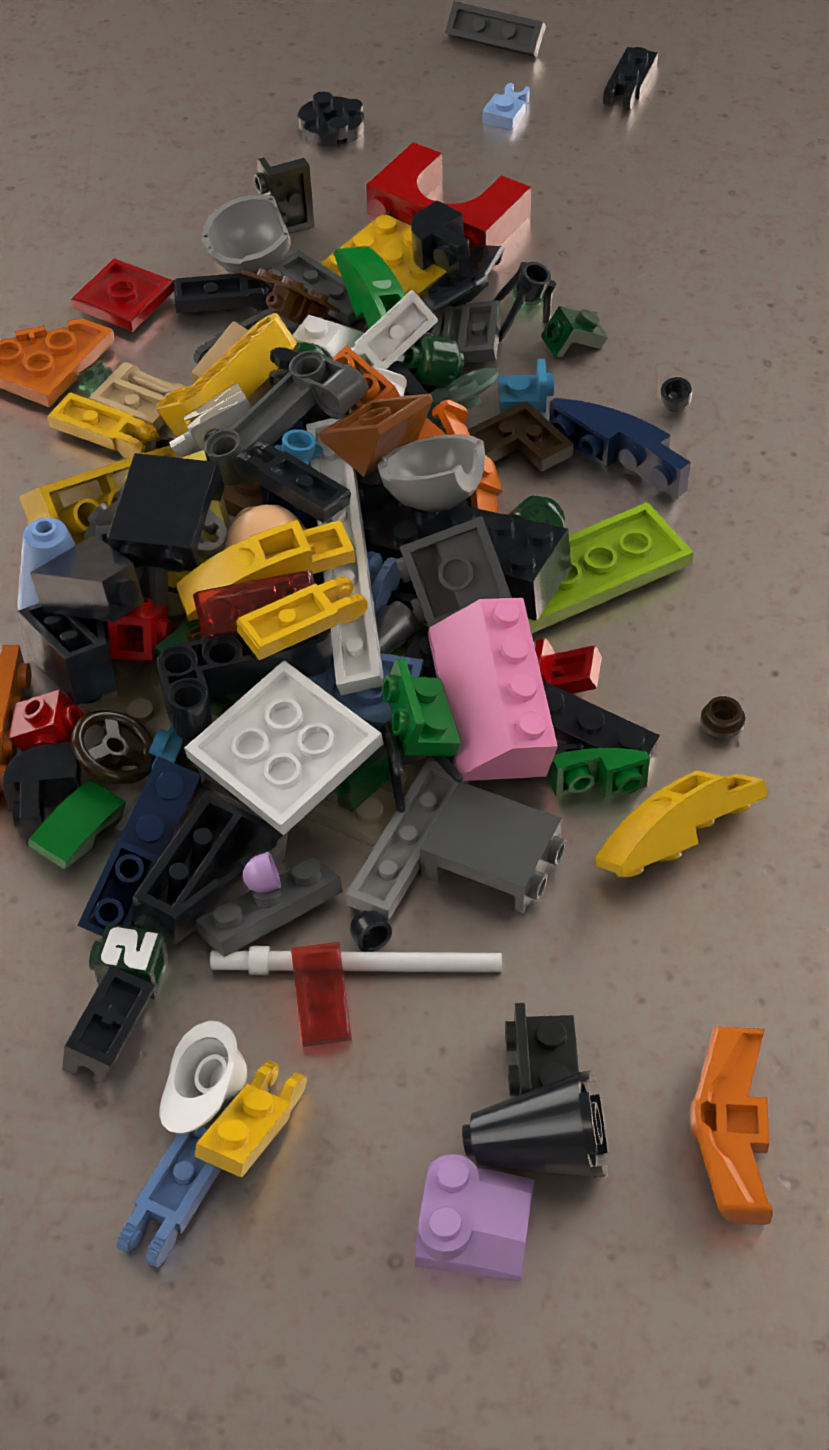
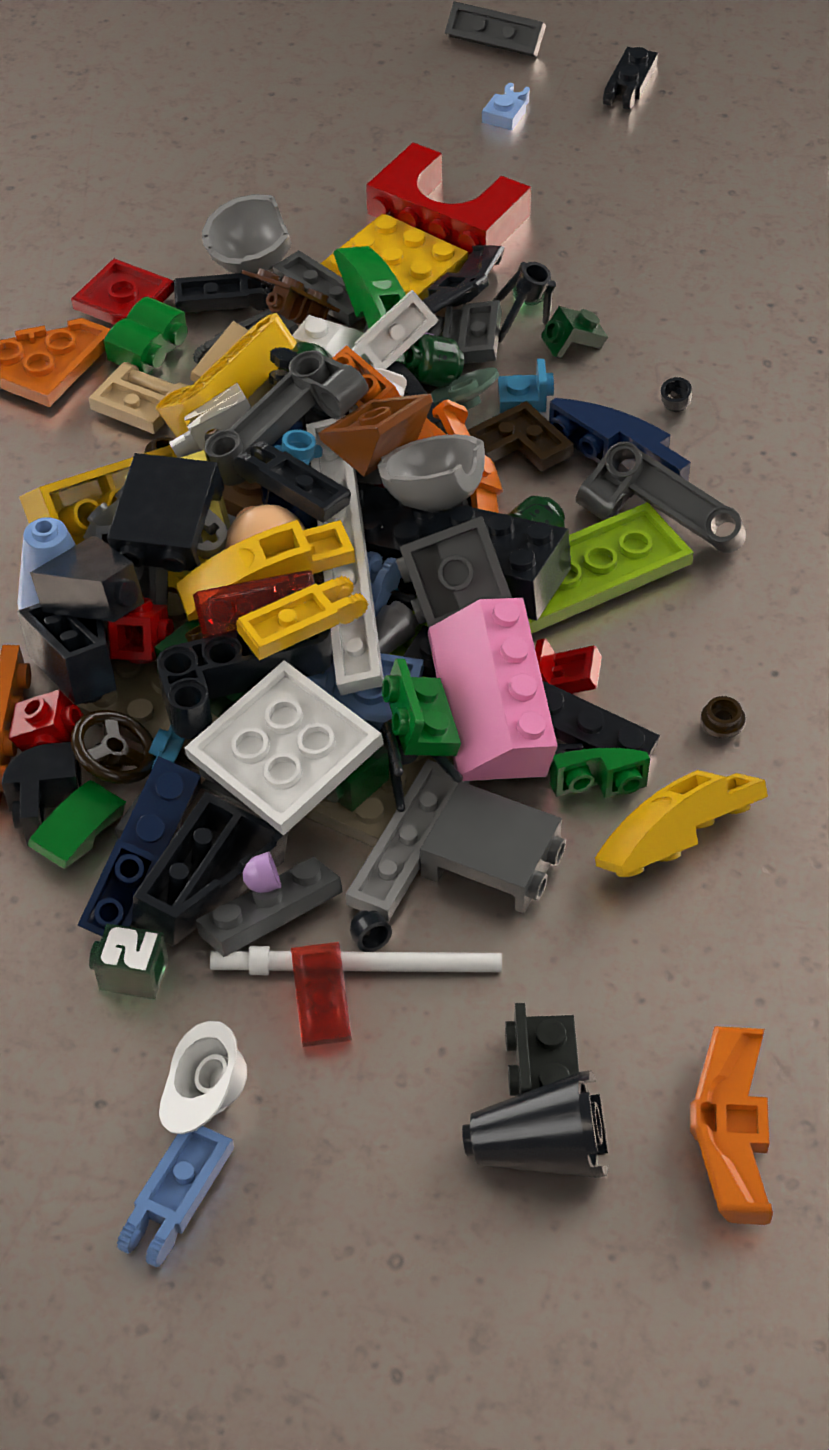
(93, 376): clear green plate -> none
(102, 425): yellow hinge -> none
(106, 1023): black hinge -> none
(146, 335): none -> green brick
(250, 1121): yellow hinge -> none
(291, 189): pearl dark grey bracket -> none
(331, 119): black plate -> none
(440, 239): black brick -> none
(473, 1219): lavender slope -> none
(608, 490): none -> dark grey piece

